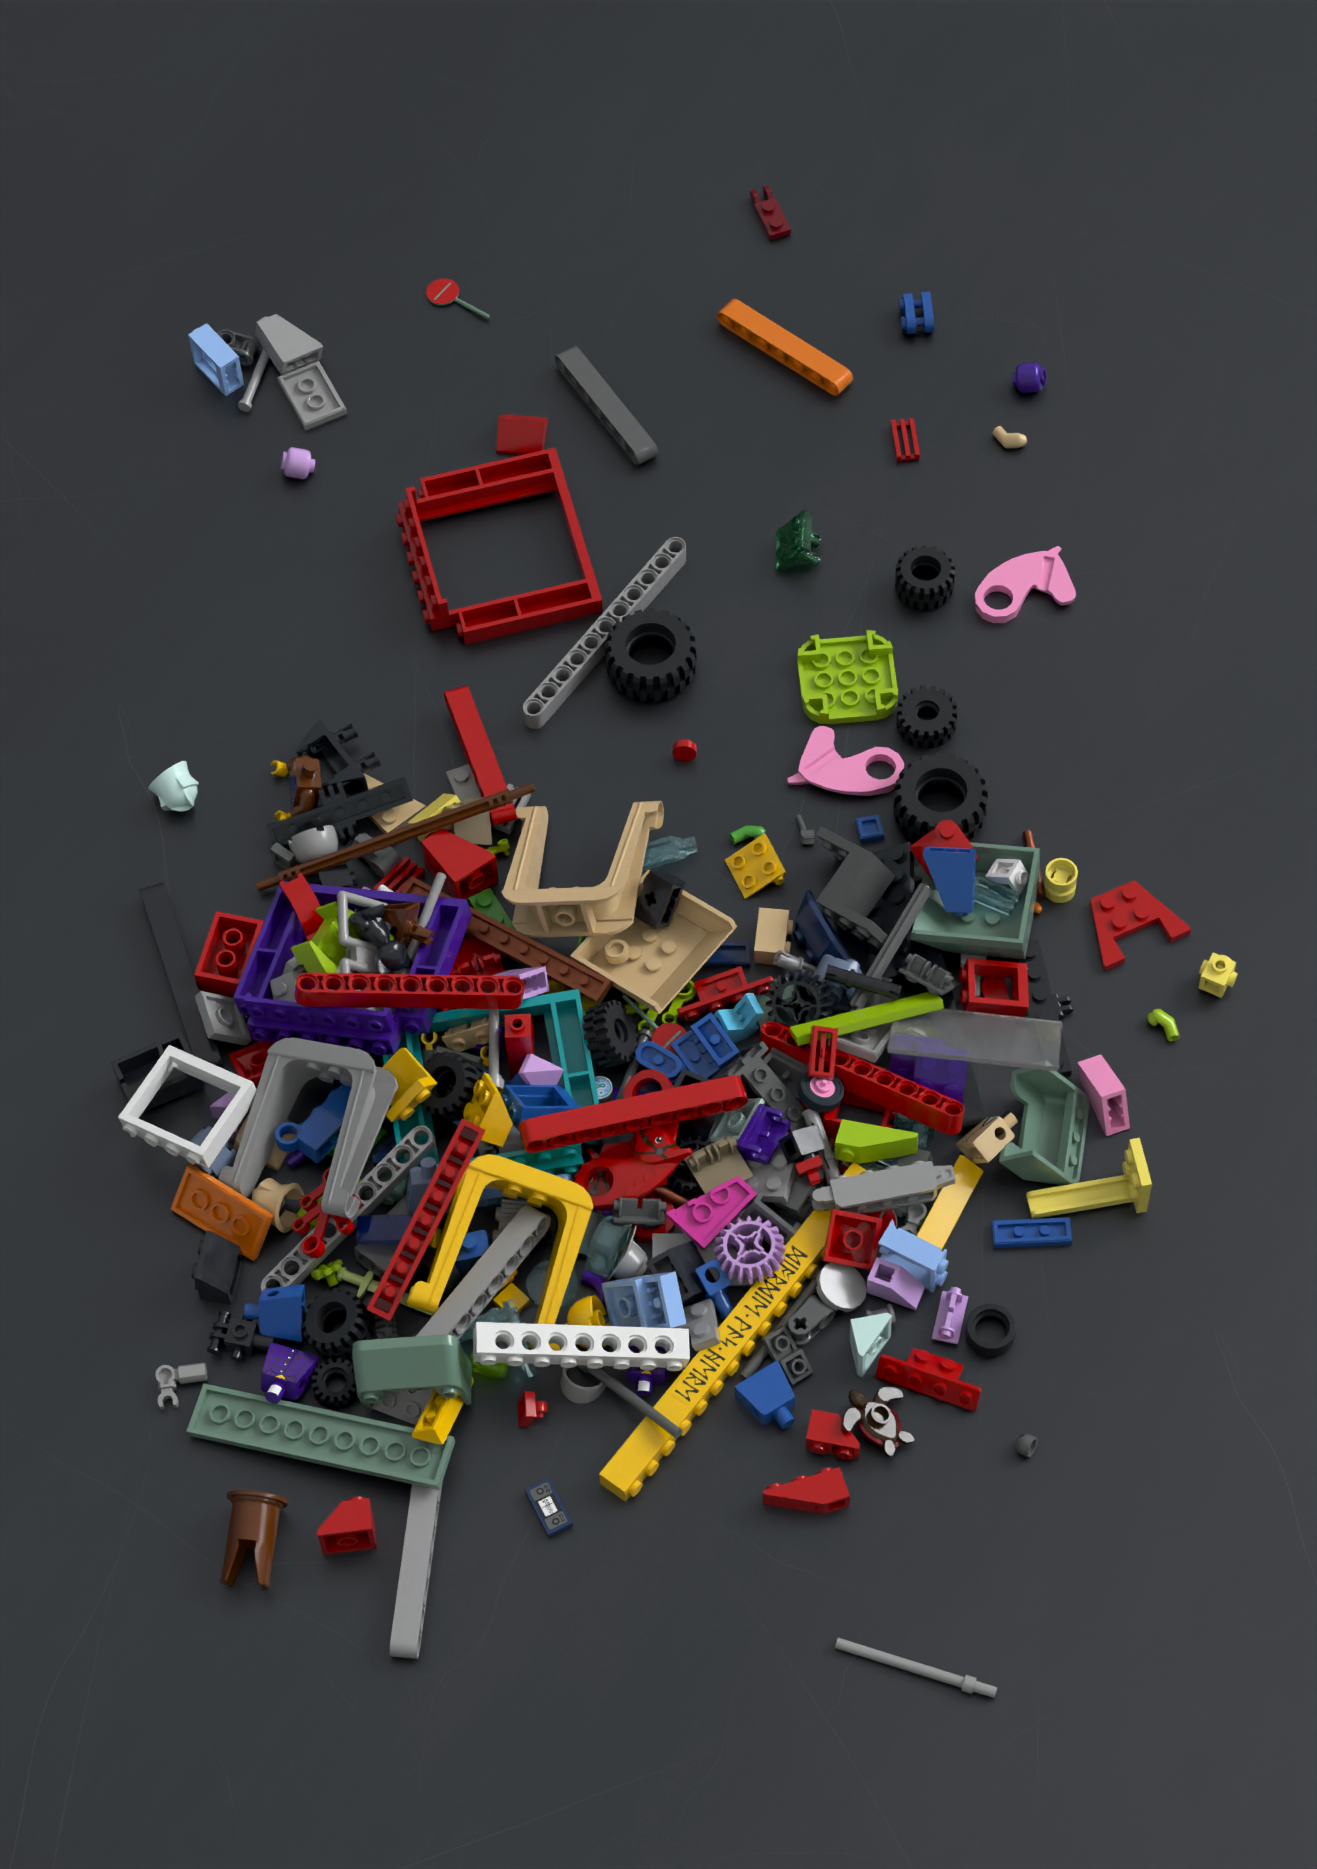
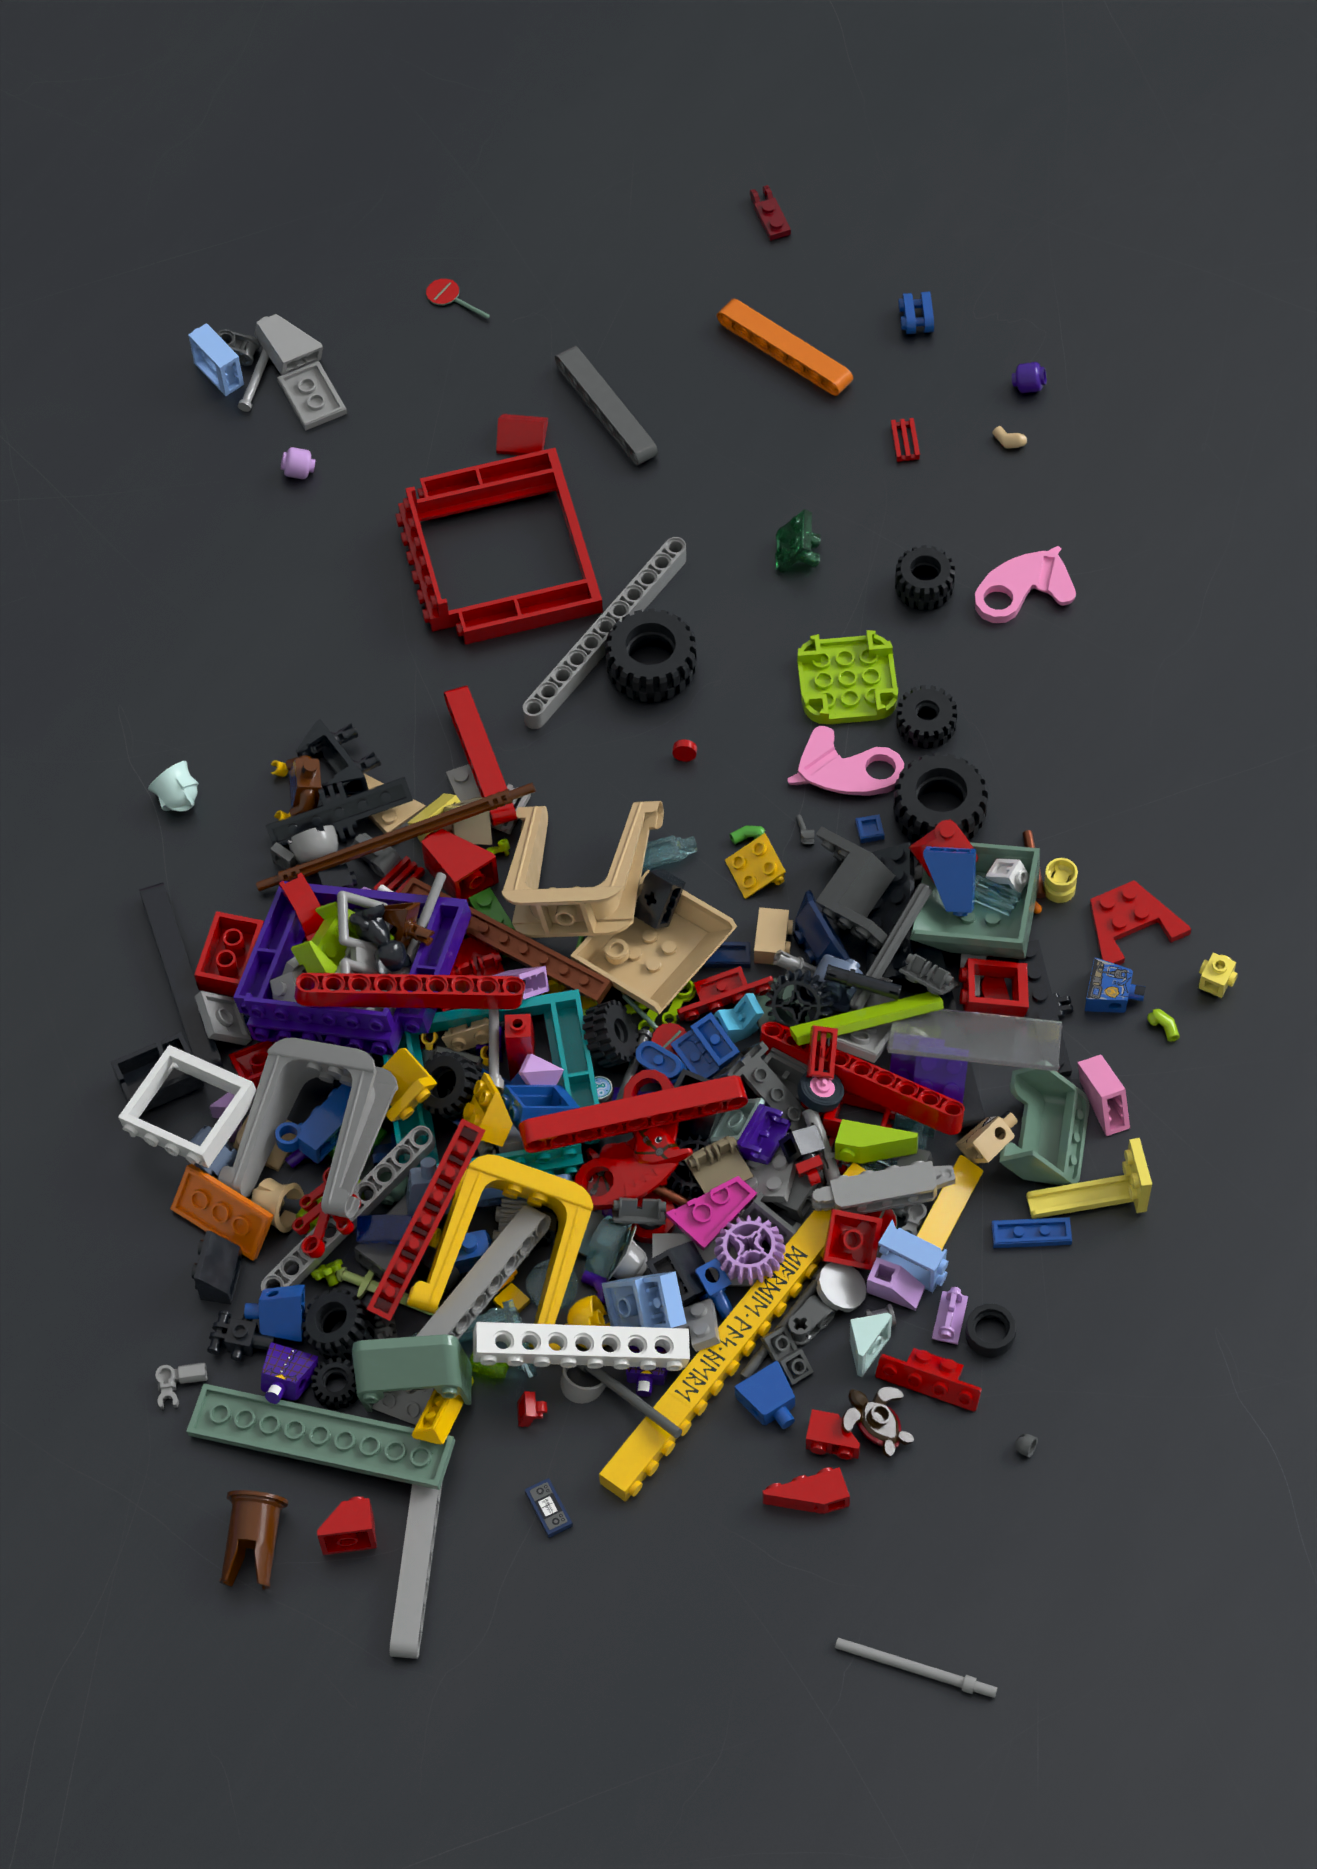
(1111, 988): none -> torso

